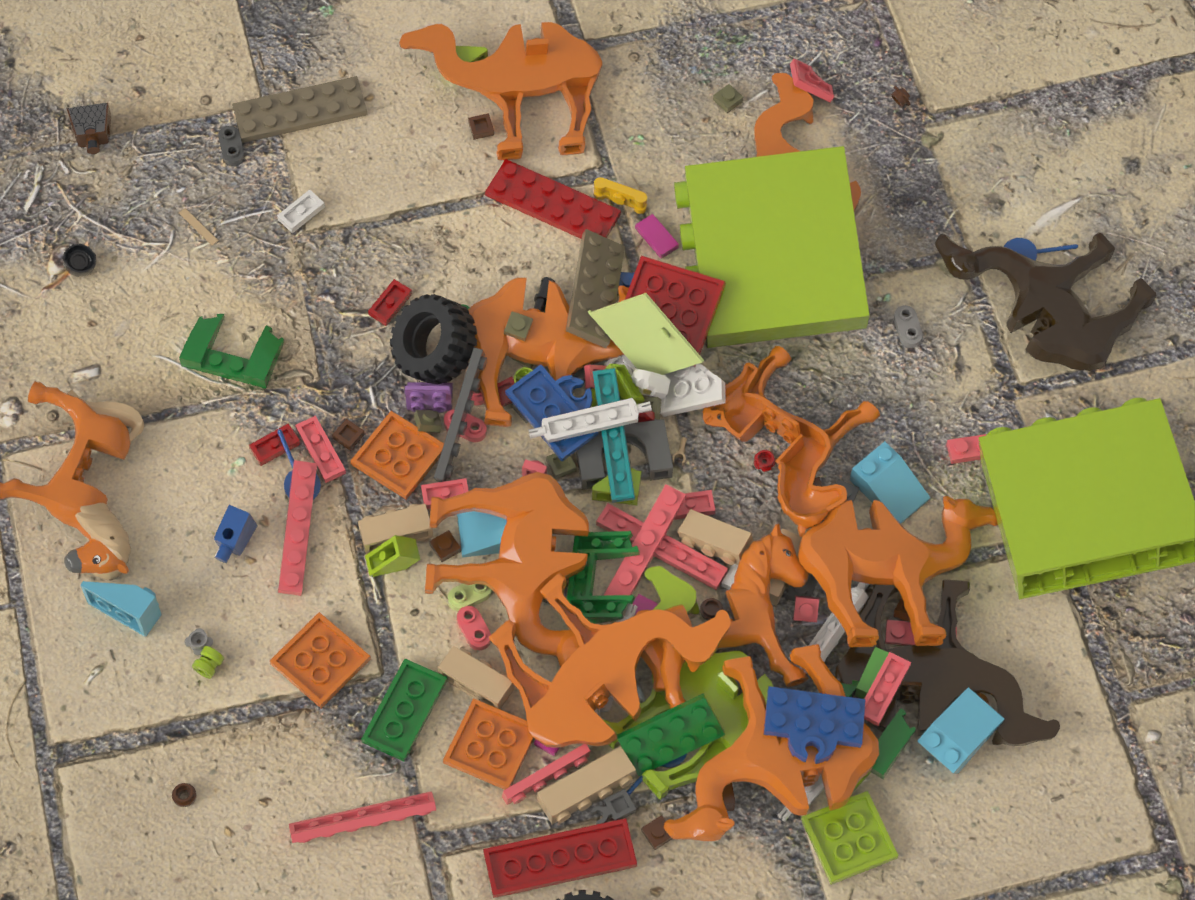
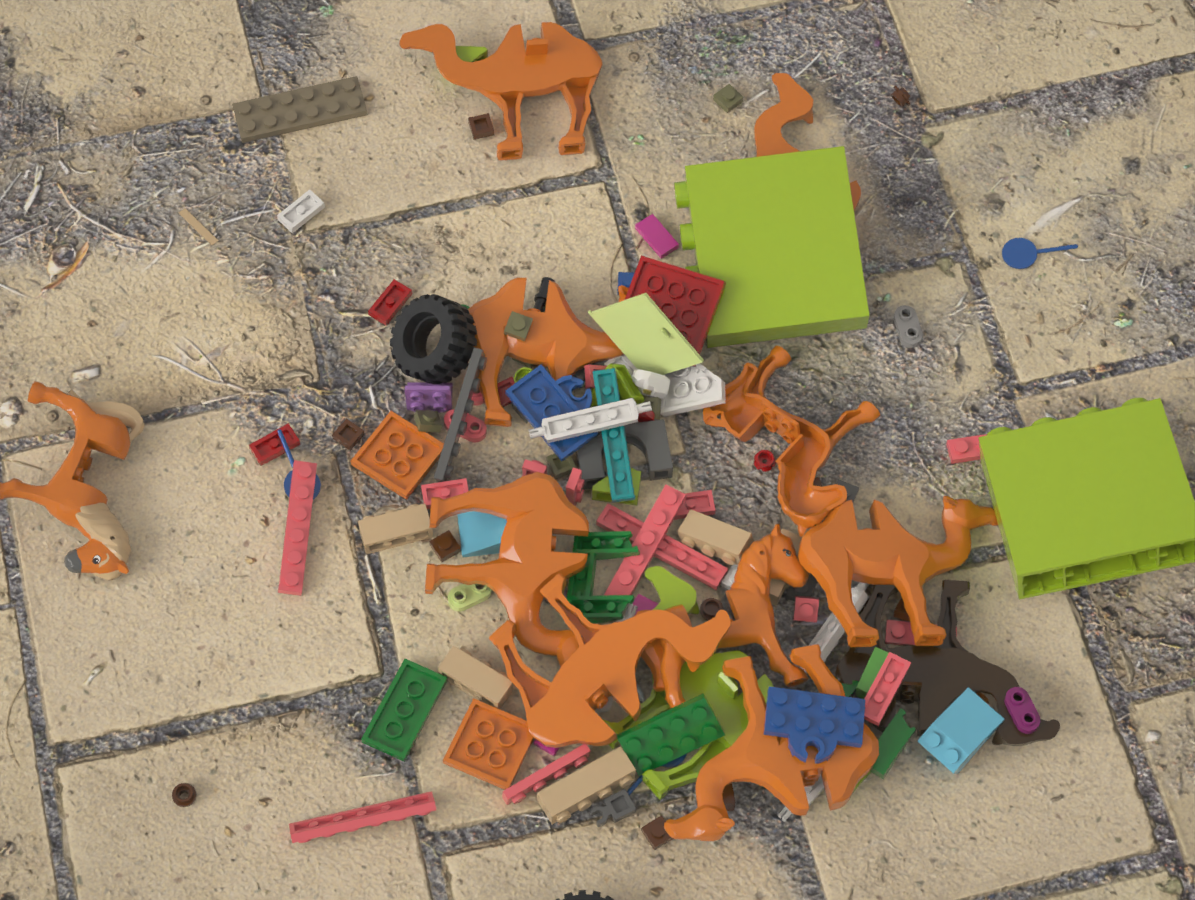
(79, 260): black hair -> none
(91, 125): torso -> none
(125, 603): medium azure slope -> none
(196, 635): light grey plate -> none
(208, 662): lime wheel -> none
(231, 144): dark grey plate -> none
(234, 533): blue torso -> none
(256, 371): green wedge -> none
(320, 449): coral plate -> none
(320, 660): orange plate -> none
(392, 556): lime slope -> none
(473, 626): coral plate -> none
(551, 201): red plate -> none
(559, 858): red plate -> none
(574, 487): none -> coral plate
(594, 285): dark tan plate -> none
(620, 194): yellow plate -> none
(680, 453): tan hand -> none
(809, 81): coral tile -> none
(849, 838): lime plate -> none
(889, 480): medium azure slope -> none
(1021, 709): none -> magenta plate
(1043, 293): dark brown animal -> none

